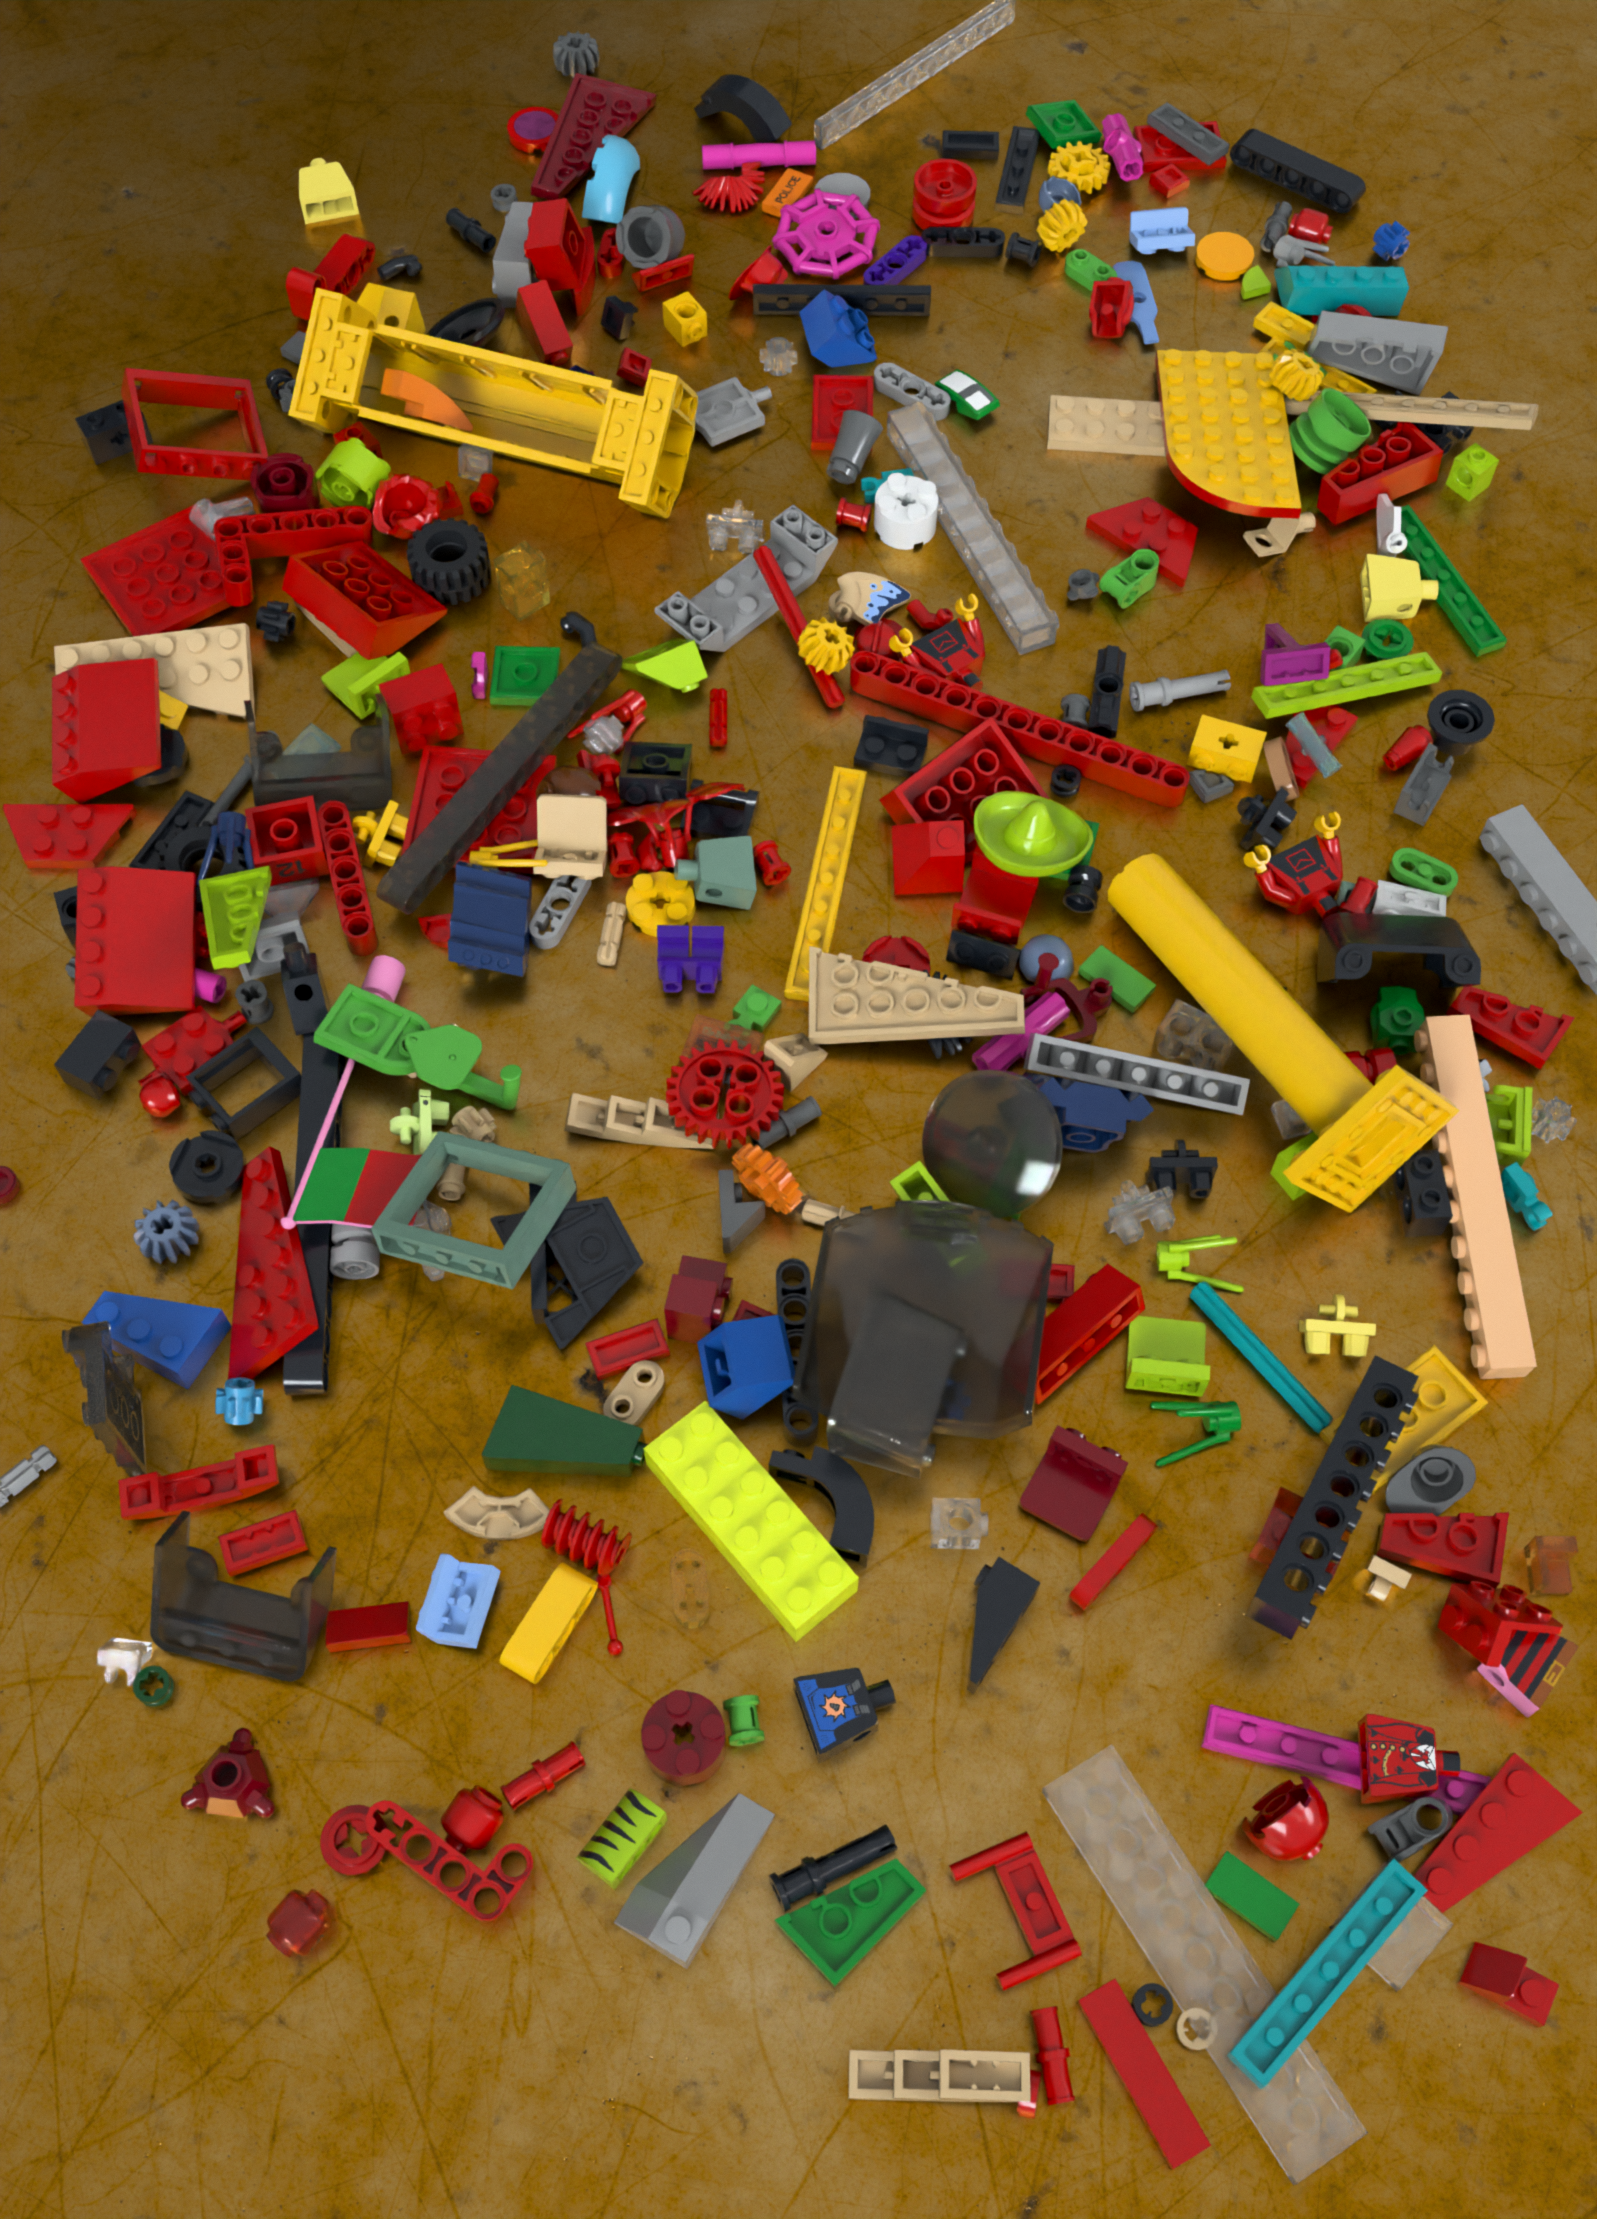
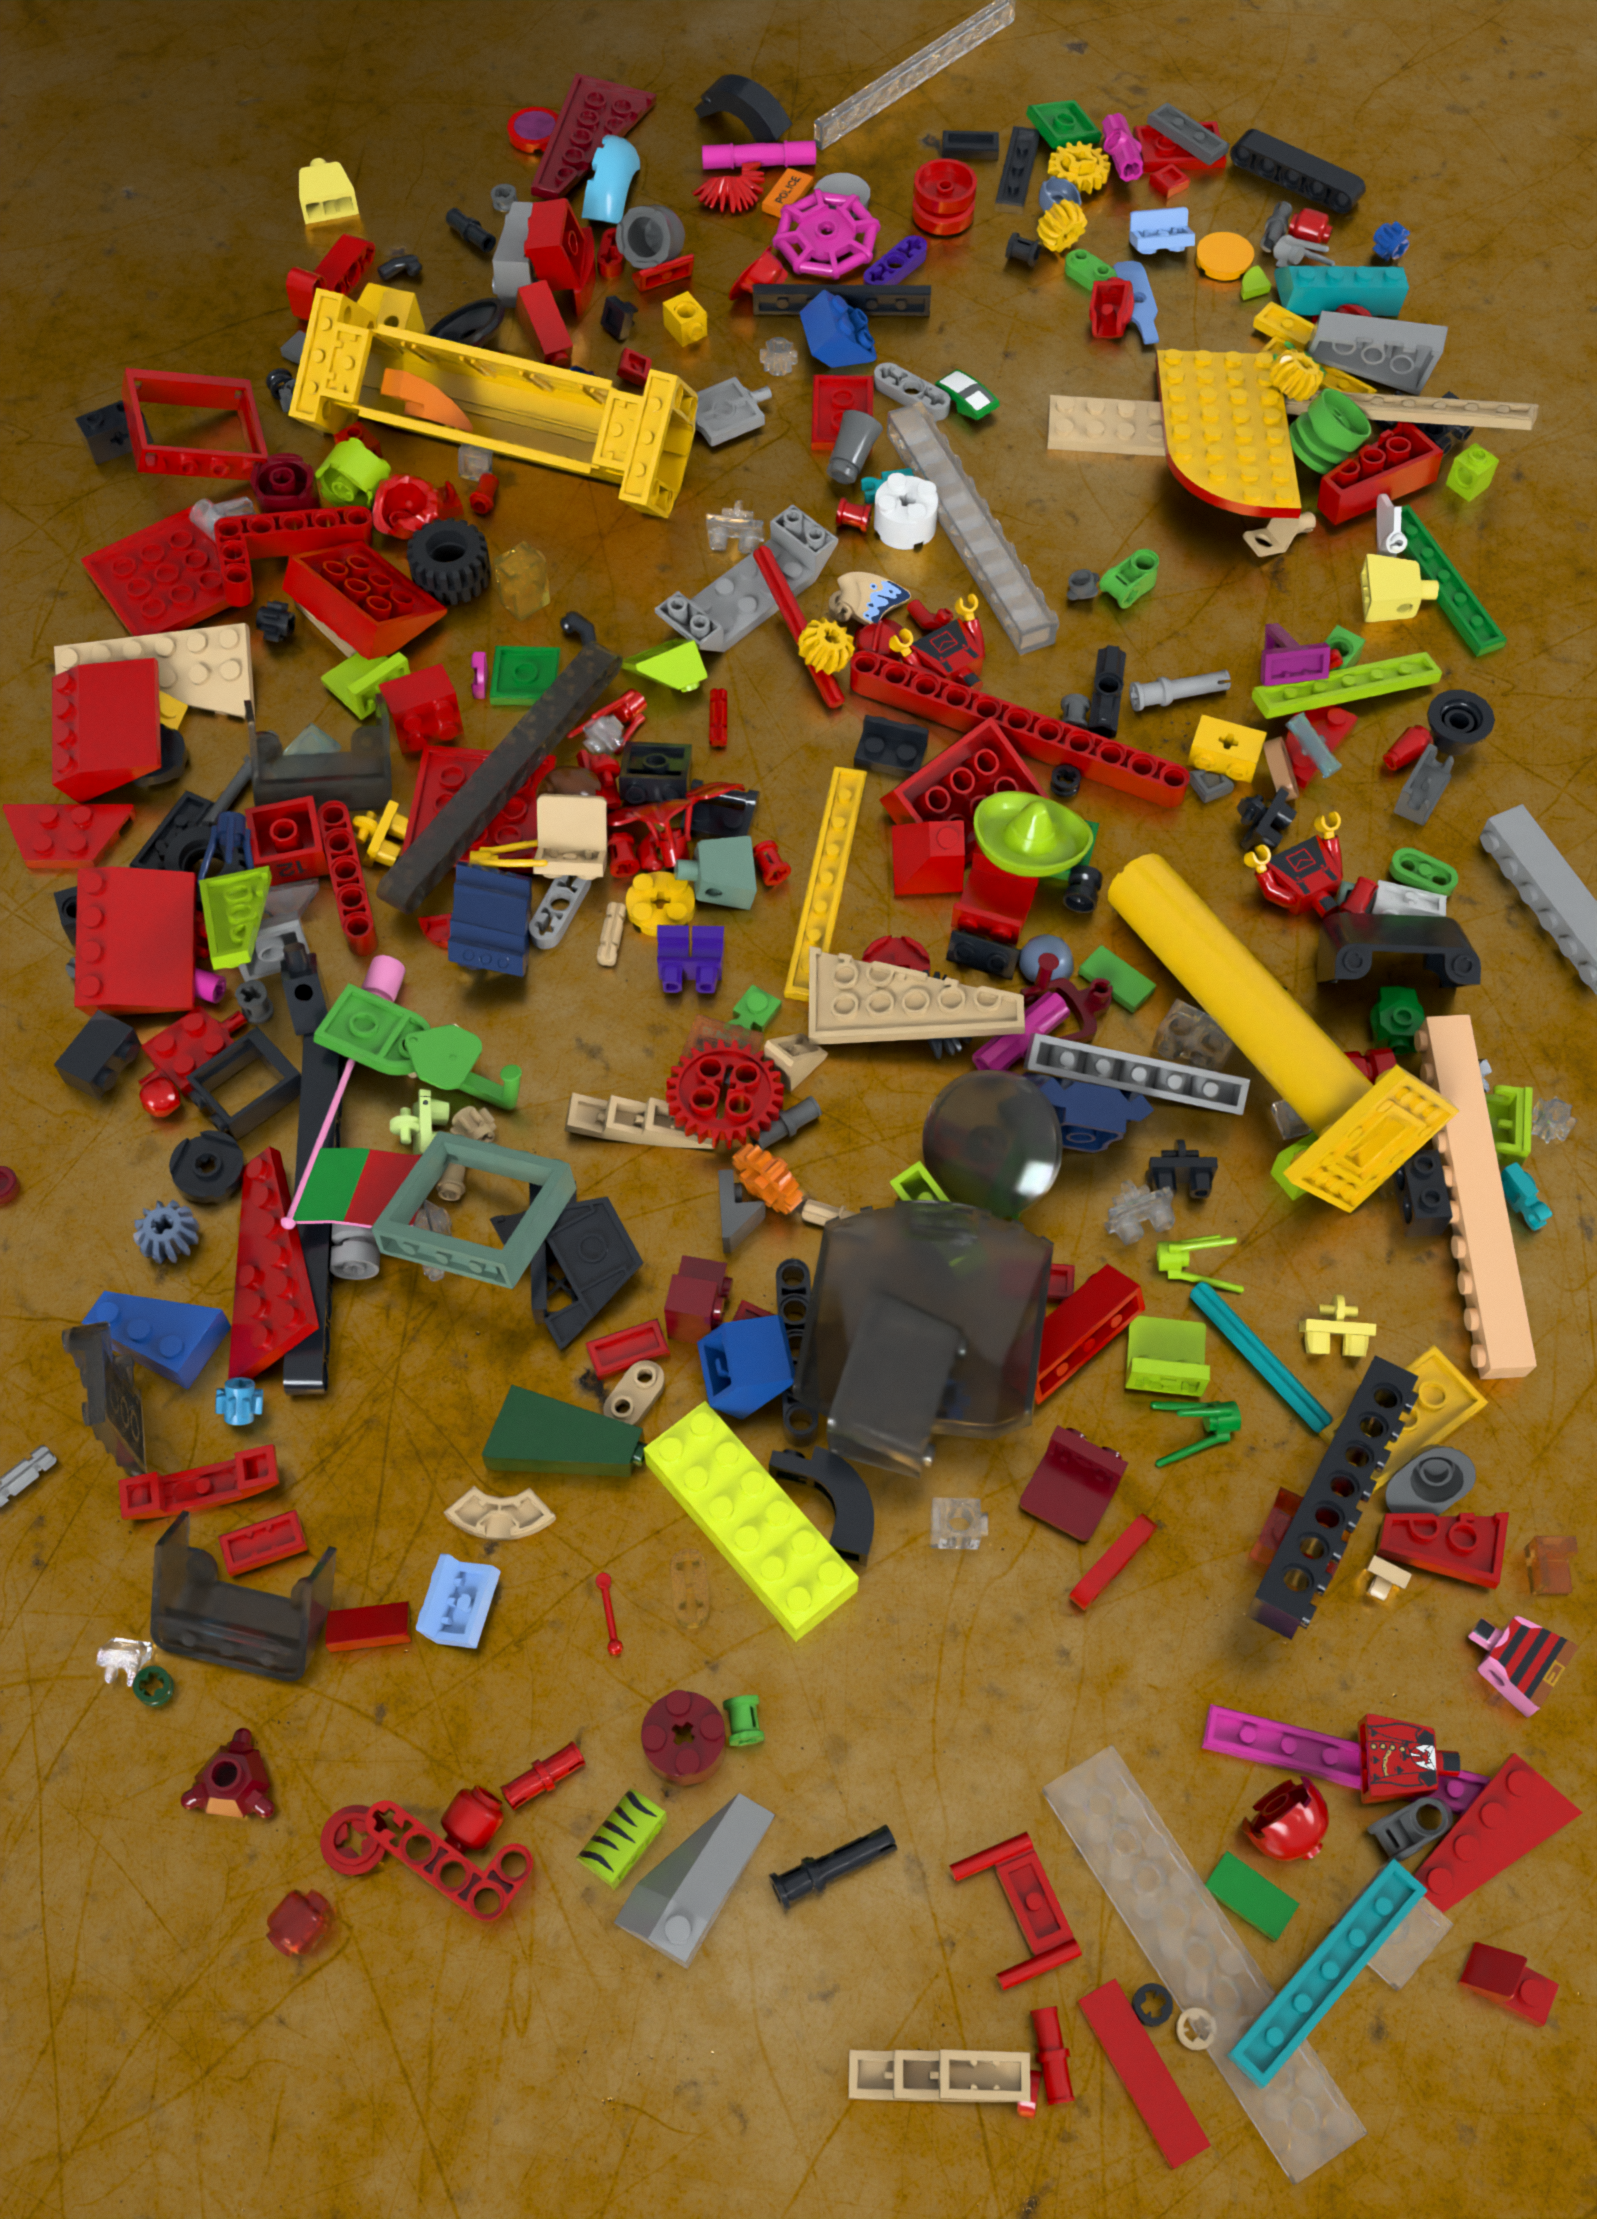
(548, 1623): yellow beam -> none
(576, 54): dark grey gear -> none
(583, 1540): red piece -> none
(840, 1708): torso -> none
(850, 1921): green wing -> none
(983, 235): black beam -> none
(999, 1605): black slope -> none
(1151, 527): red wing -> none
(1378, 630): green gear -> none
(1484, 1617): red bracket -> none
(1515, 1028): red wing -> none

